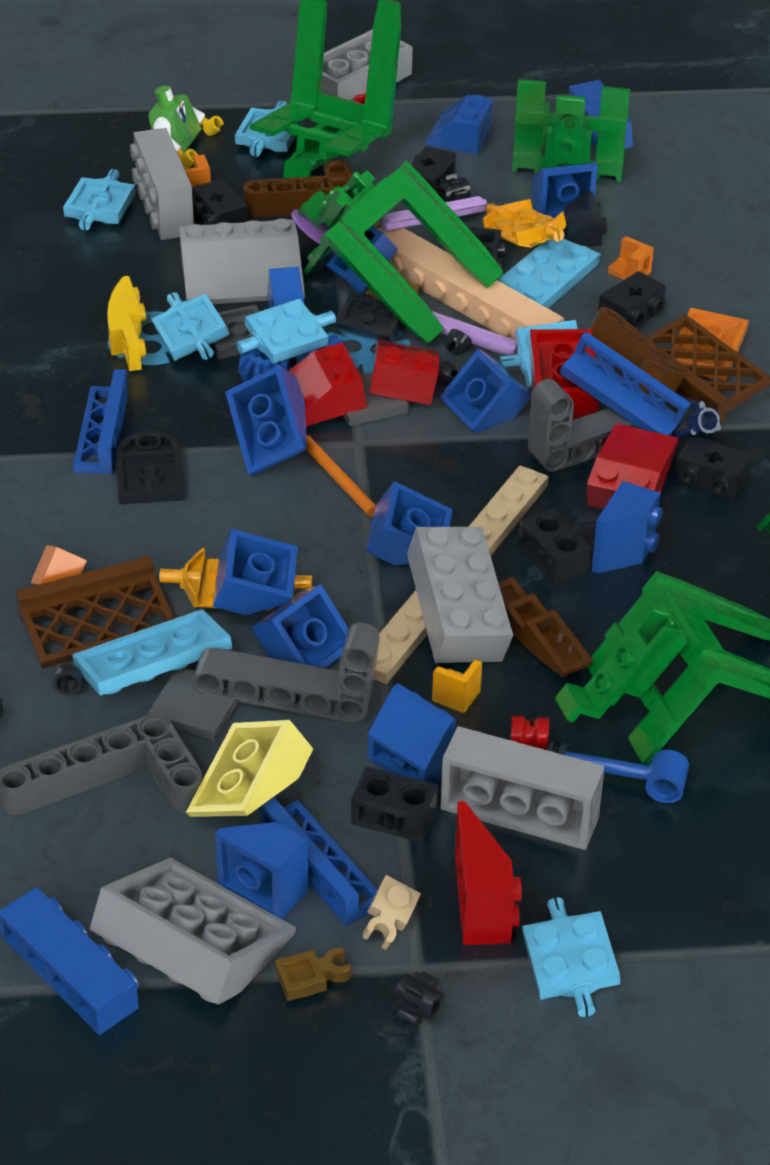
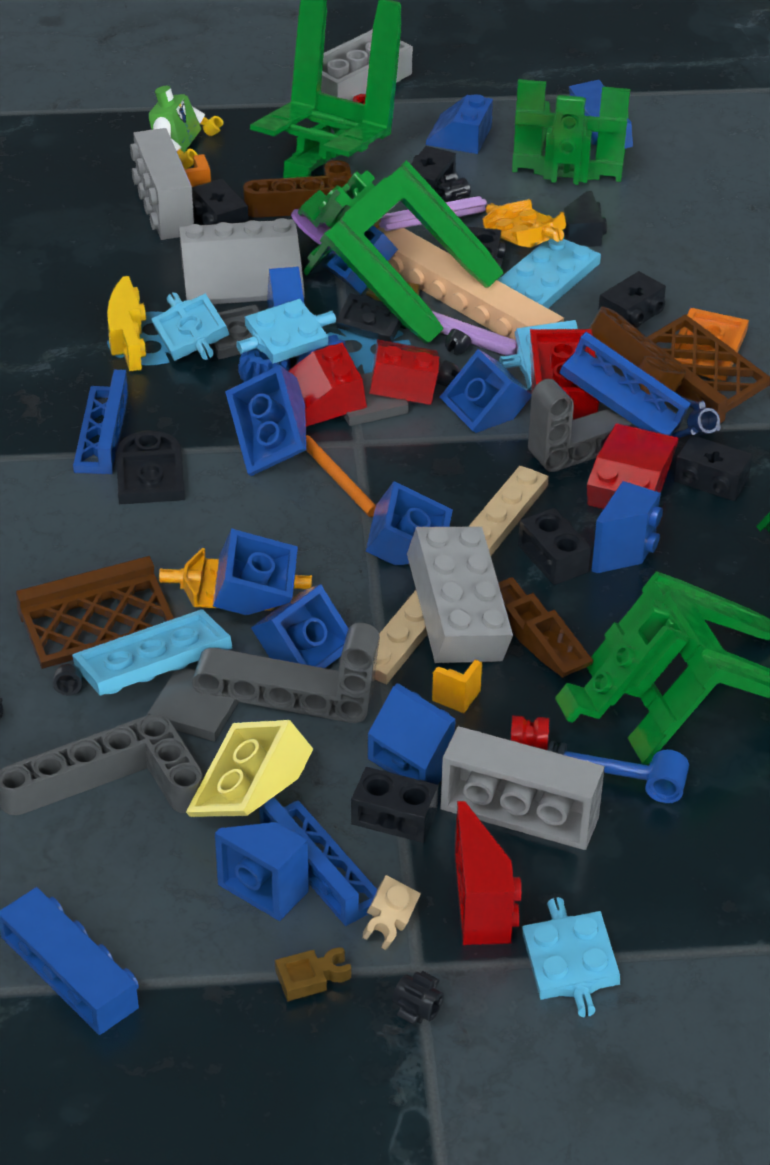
(56, 565): orange panel -> none
(99, 200): medium azure plate -> none
(189, 928): light grey slope -> none
(258, 141): medium azure plate -> none
(560, 186): blue slope -> none
(633, 258): orange panel -> none

